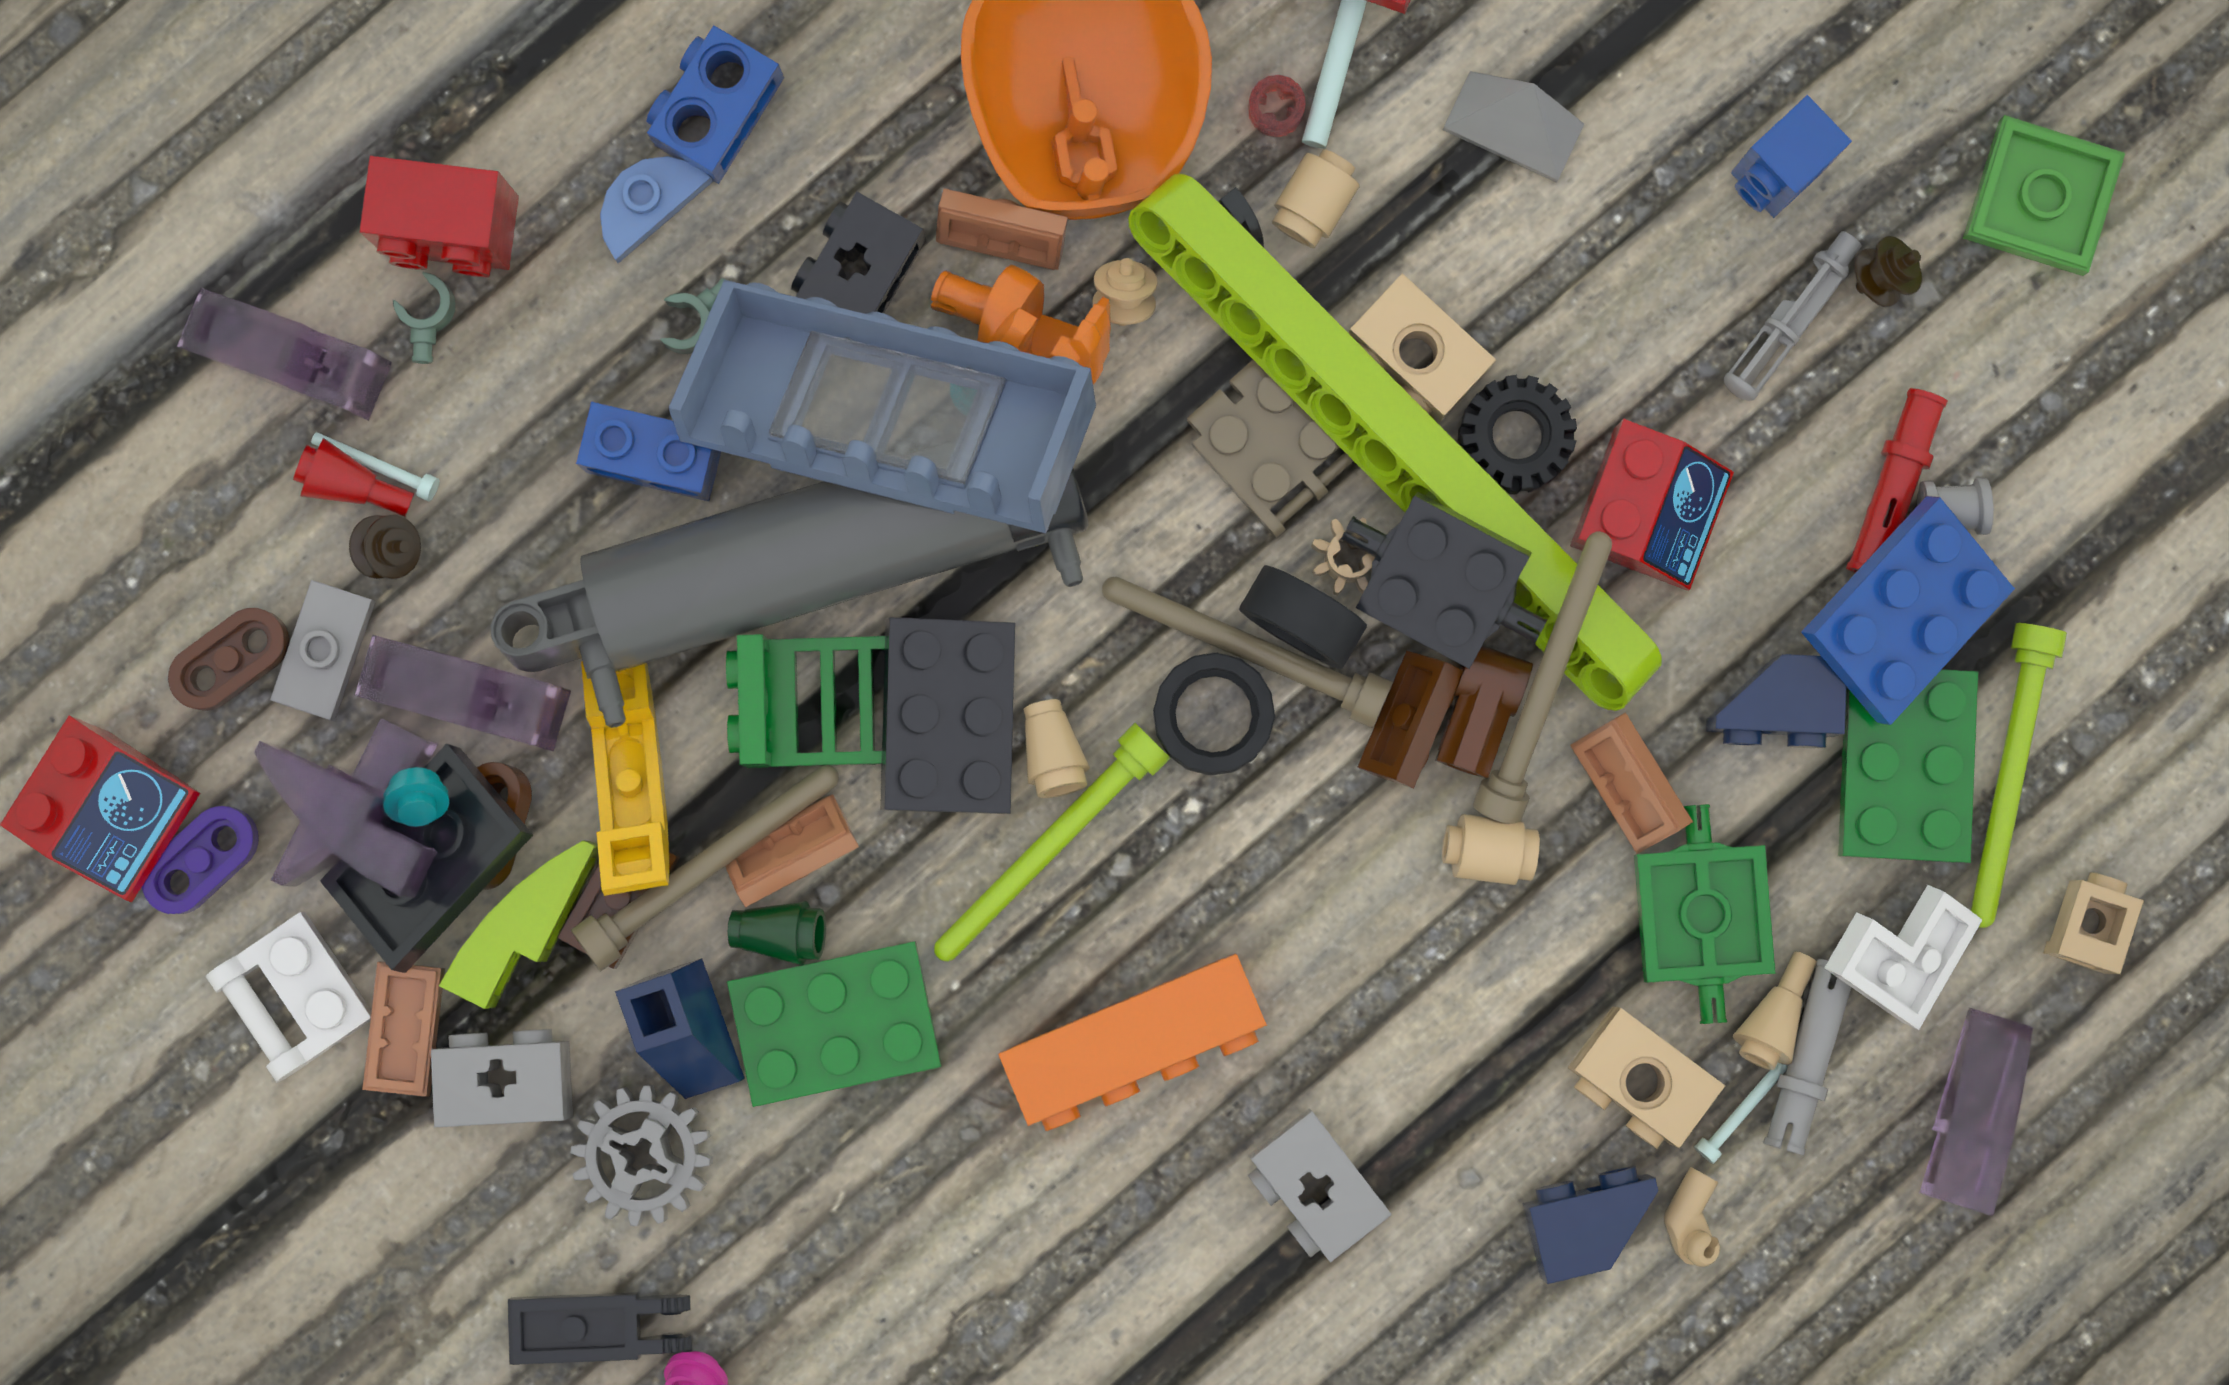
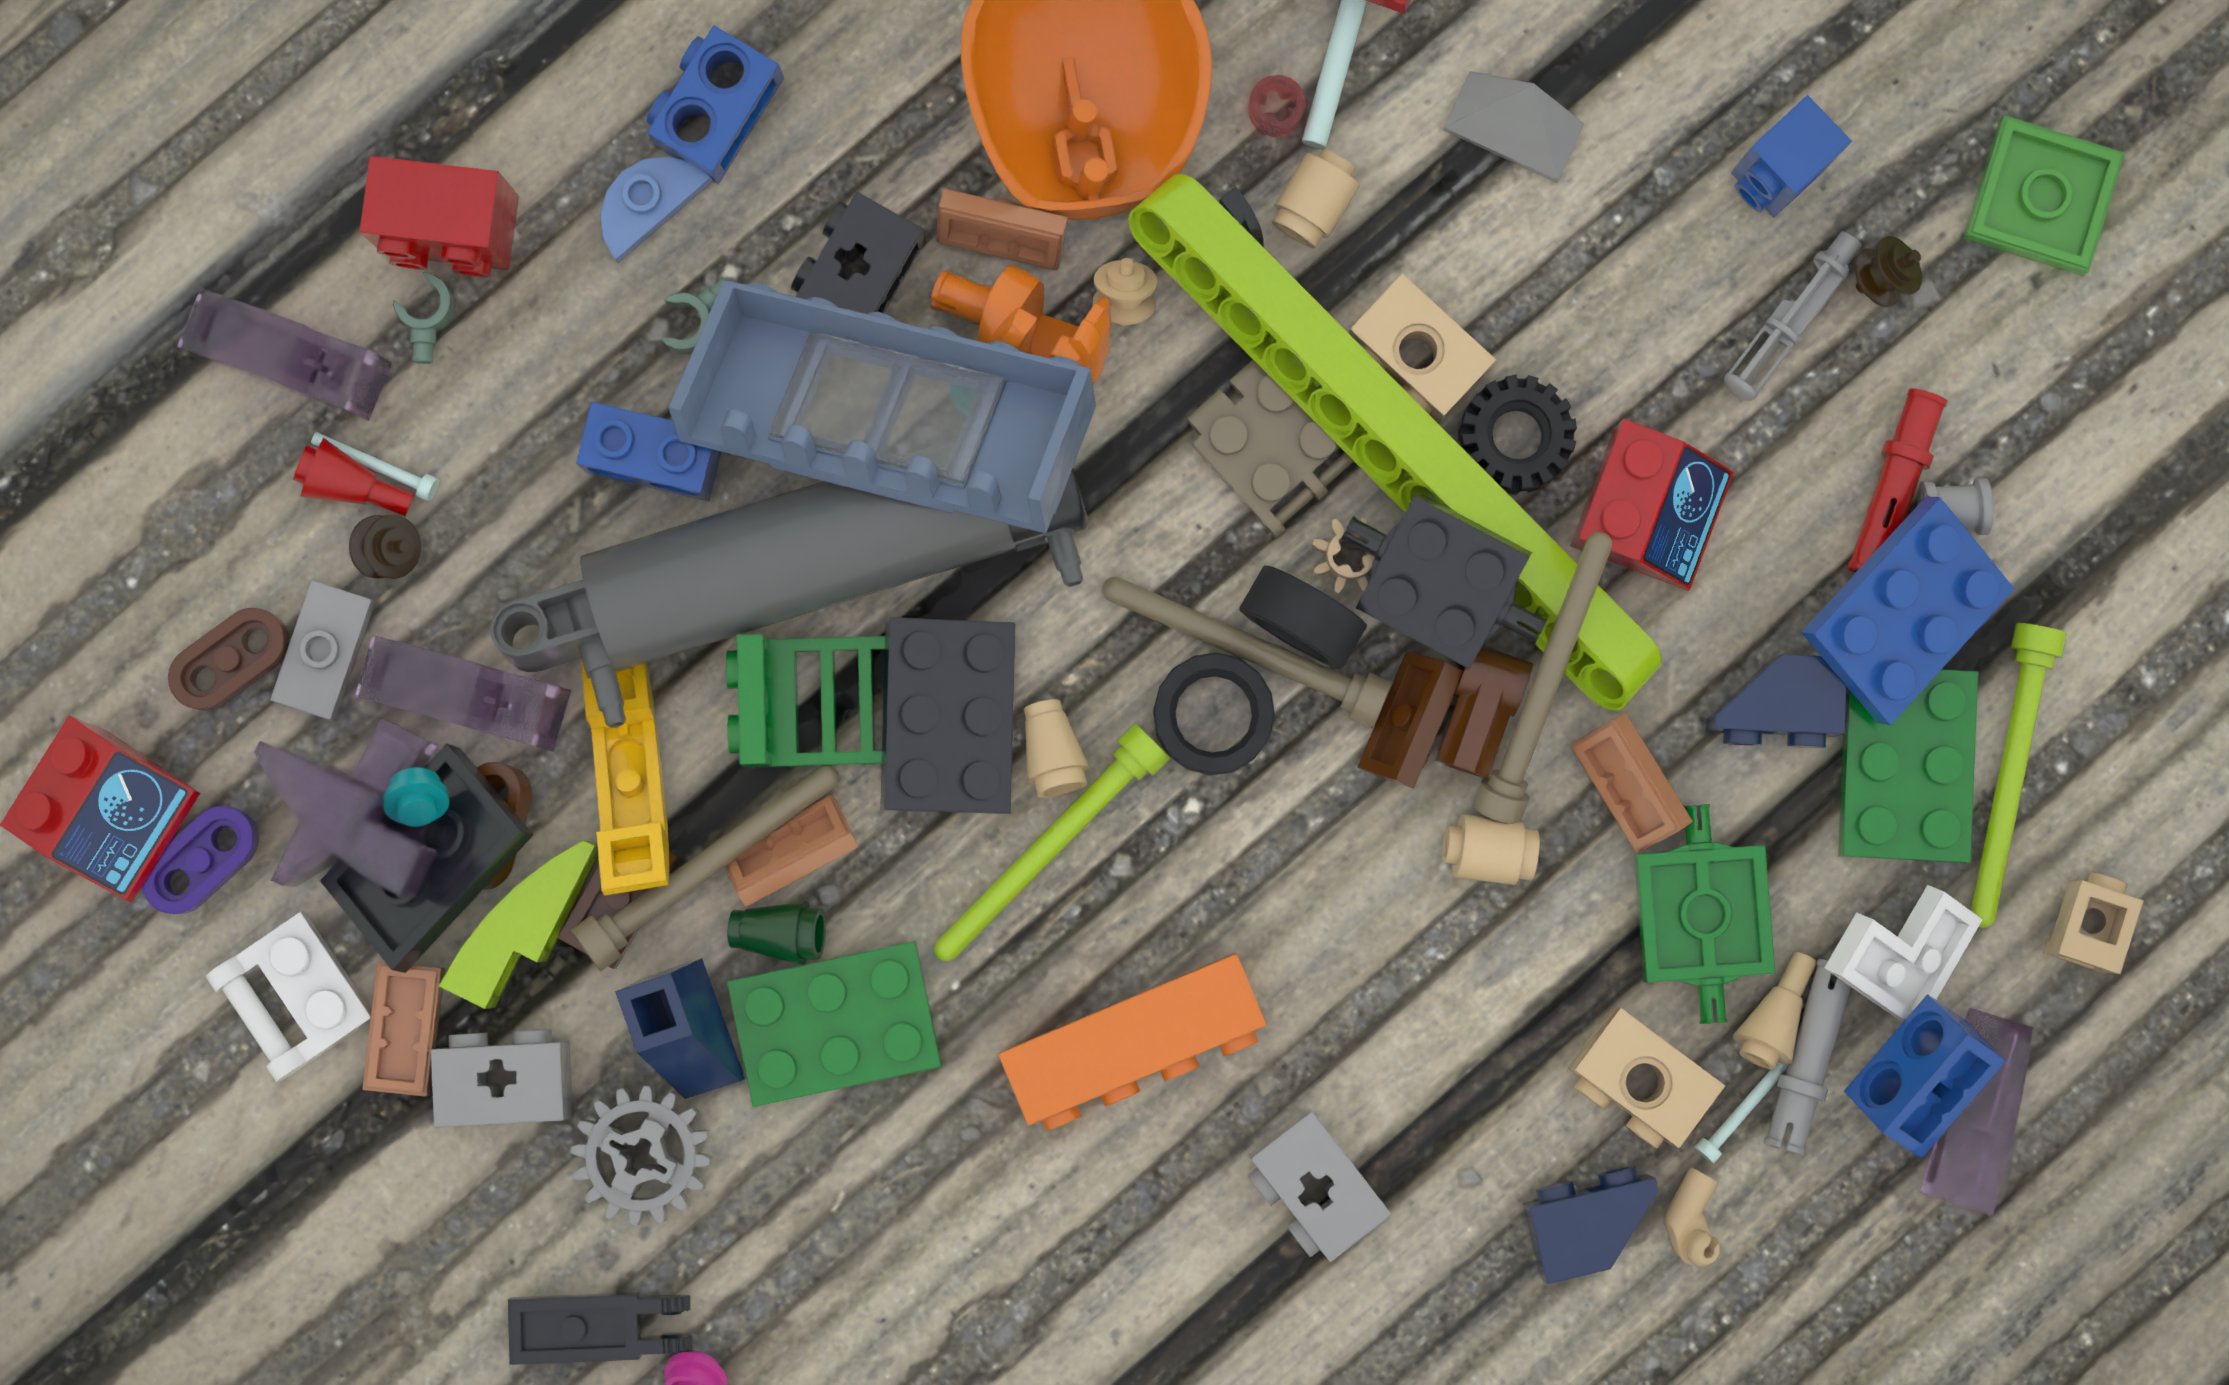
(1924, 1076): none -> blue brick

